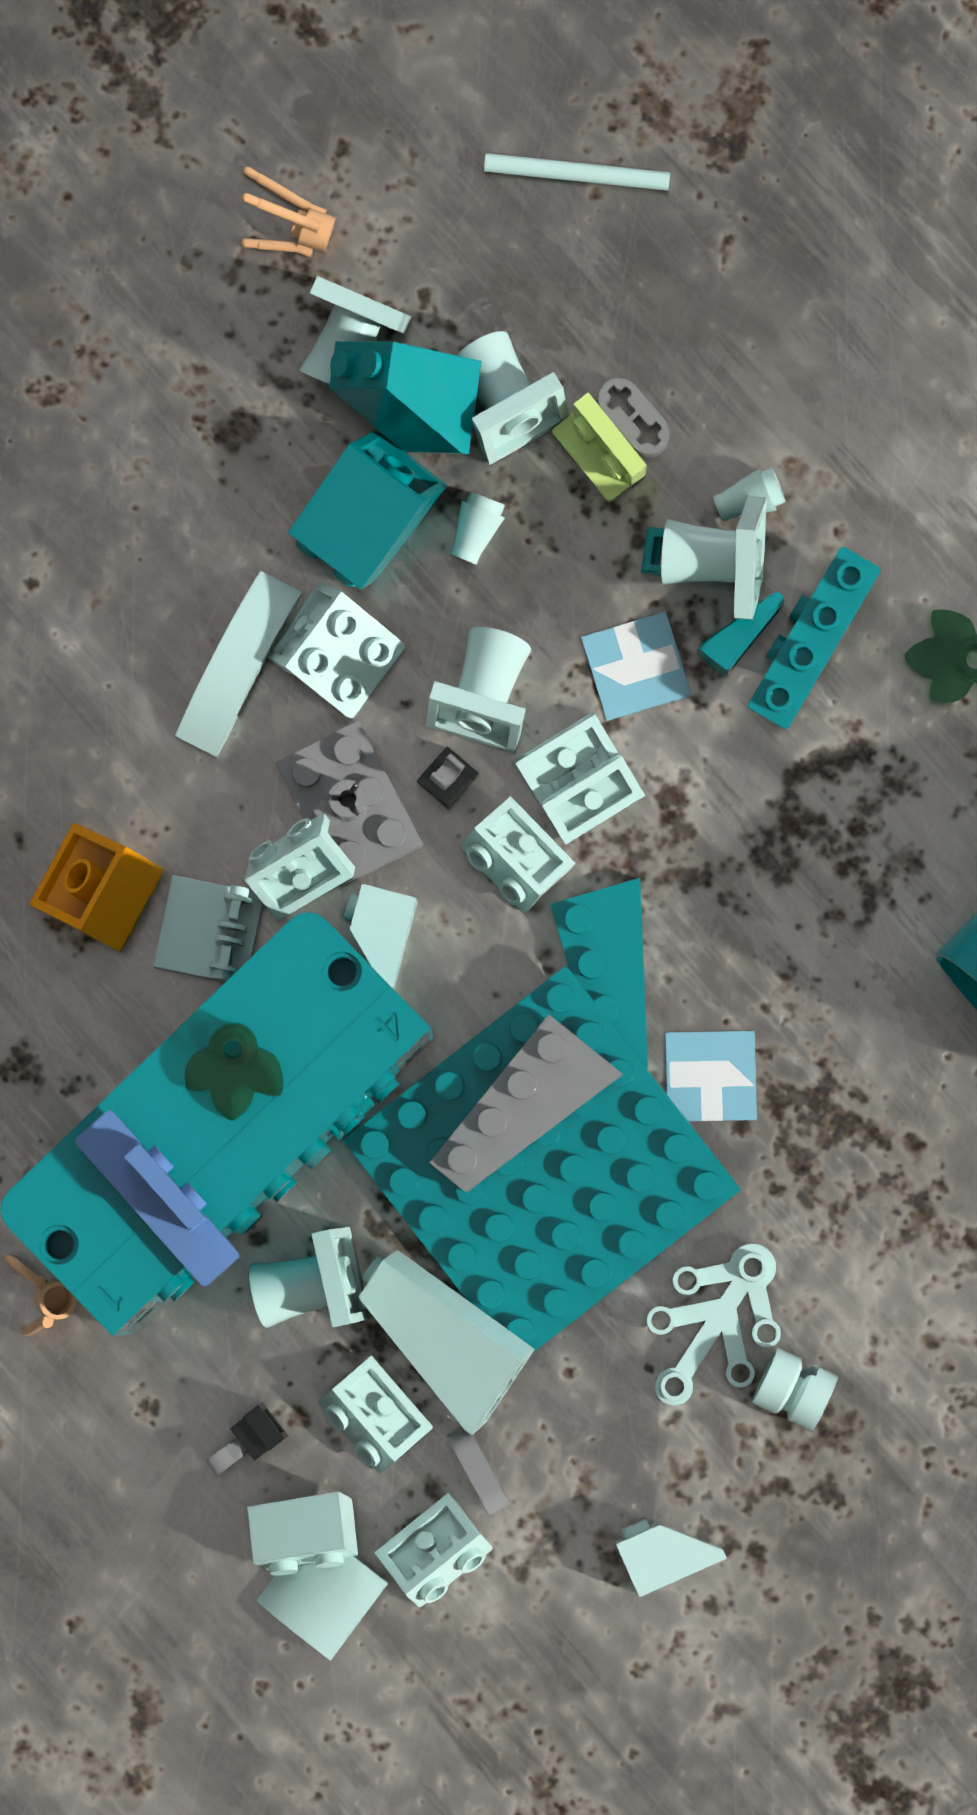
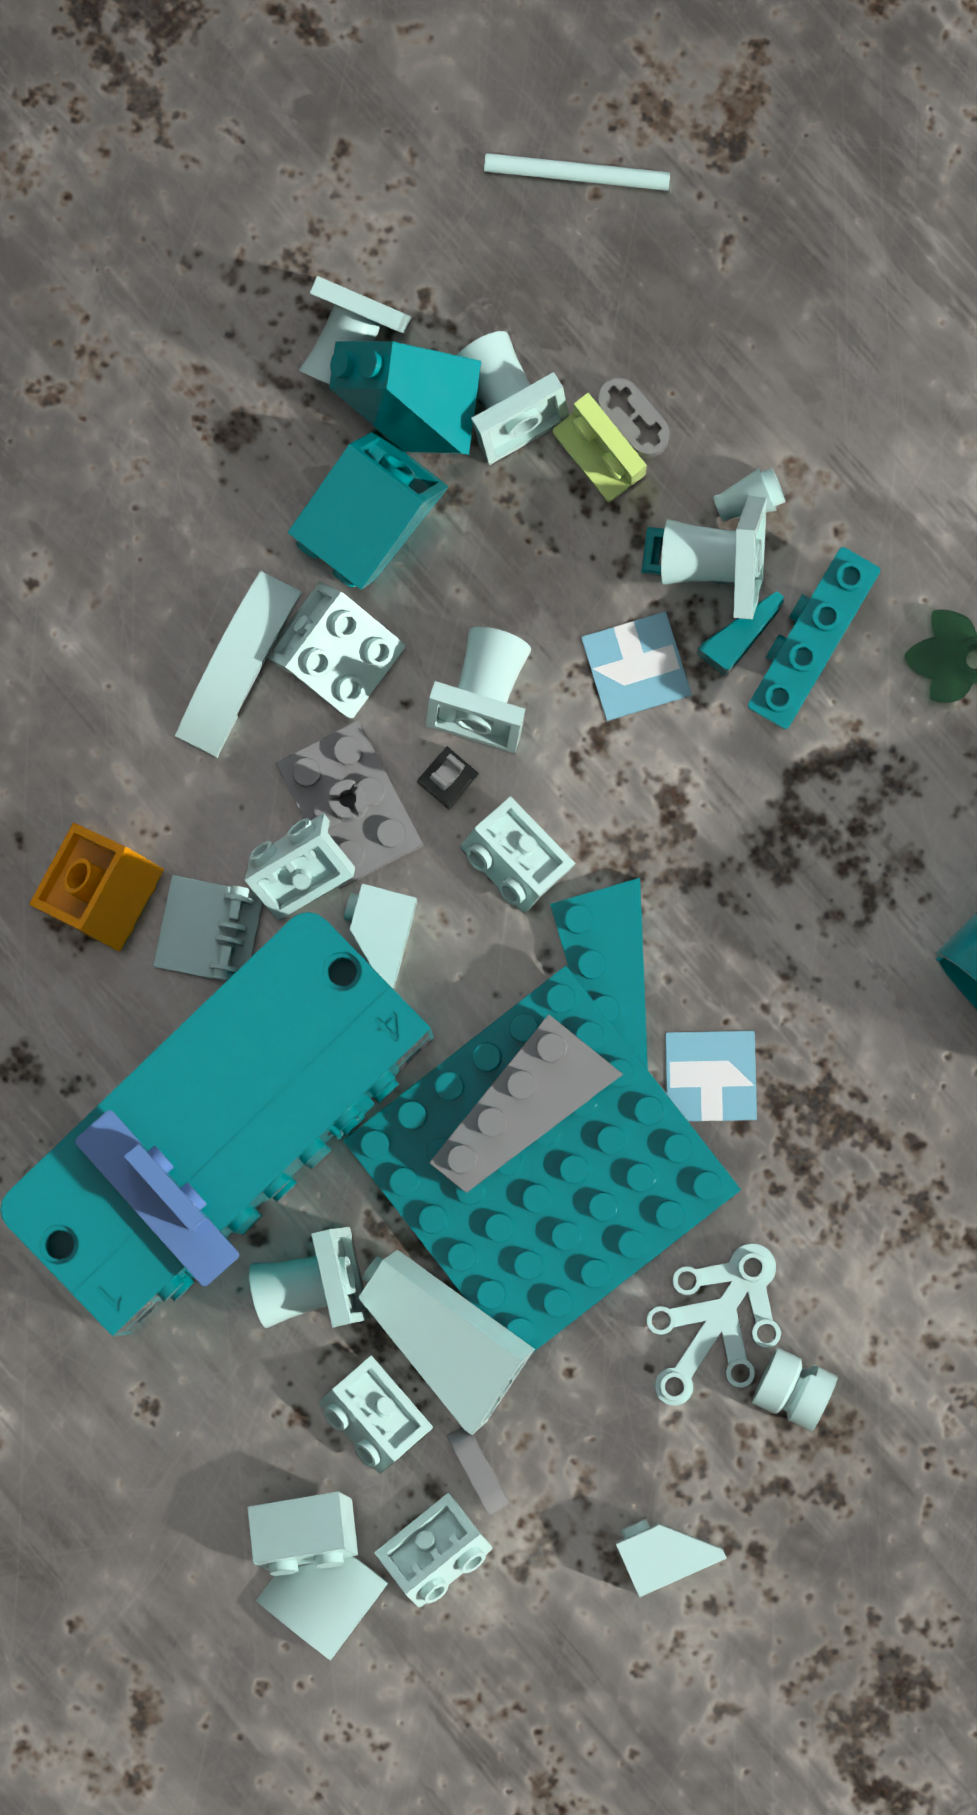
(50, 1297): light nougat plant -> none
(237, 1077): clear green plate -> none
(254, 1435): pearl dark grey piece -> none
(310, 226): light nougat plant -> none
(476, 526): light aqua cone -> none
(578, 778): light aqua slope -> none

